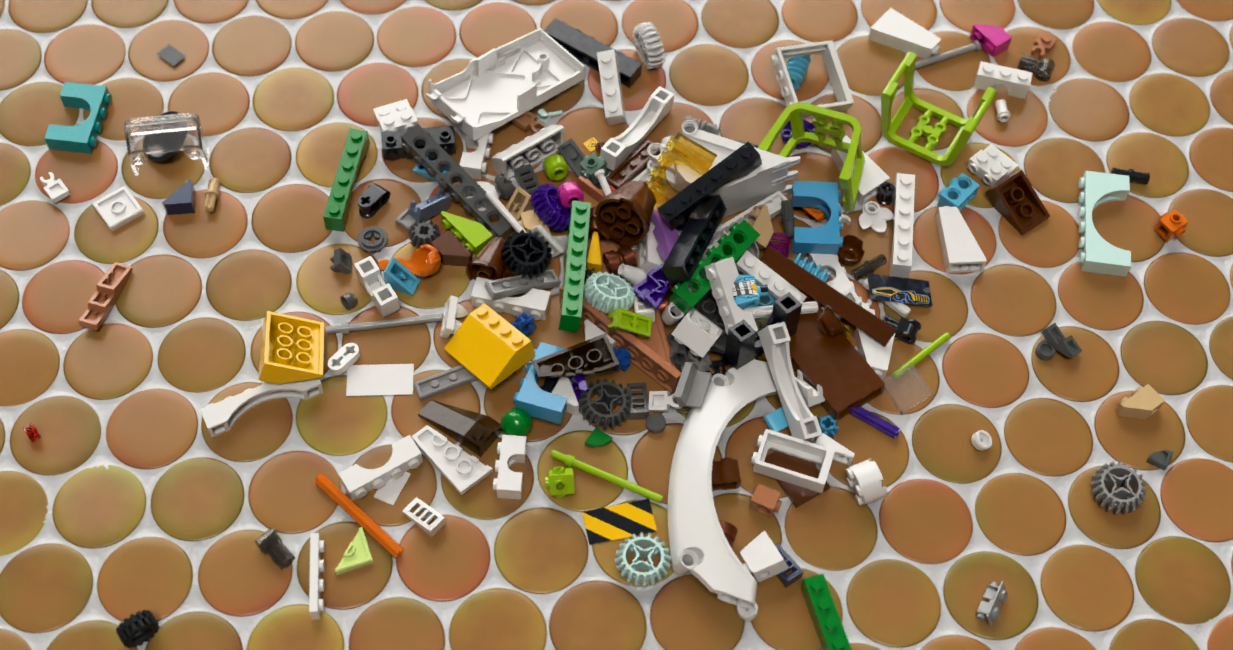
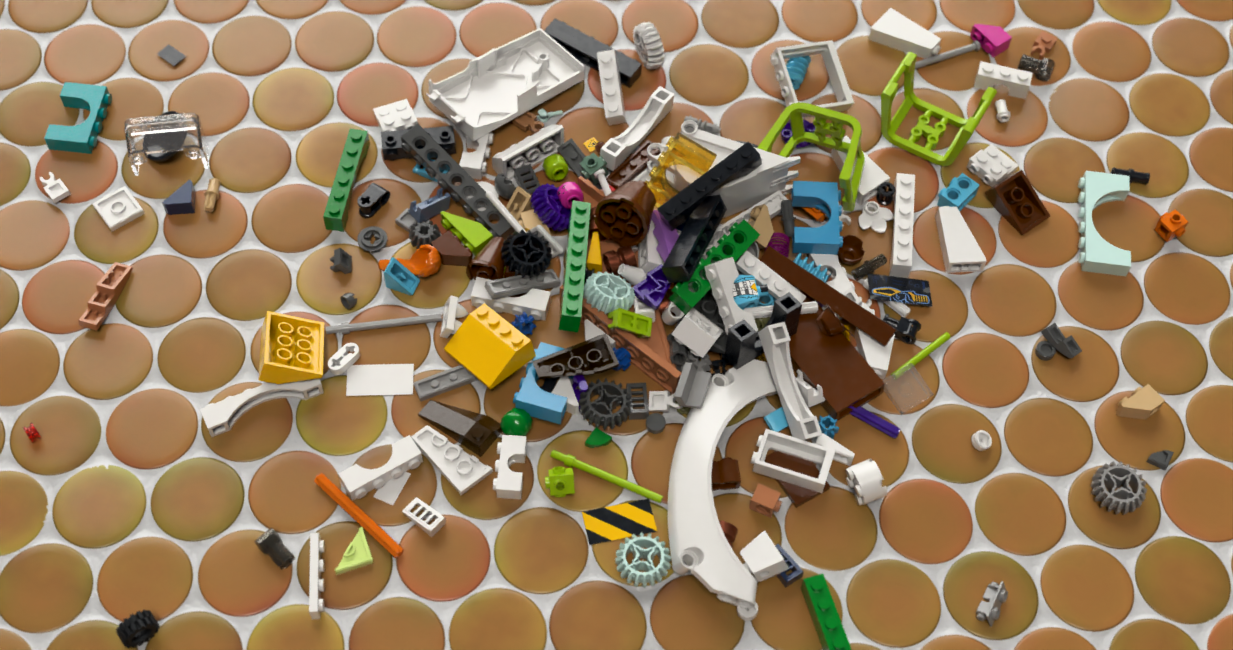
(379, 292): white arch -> none

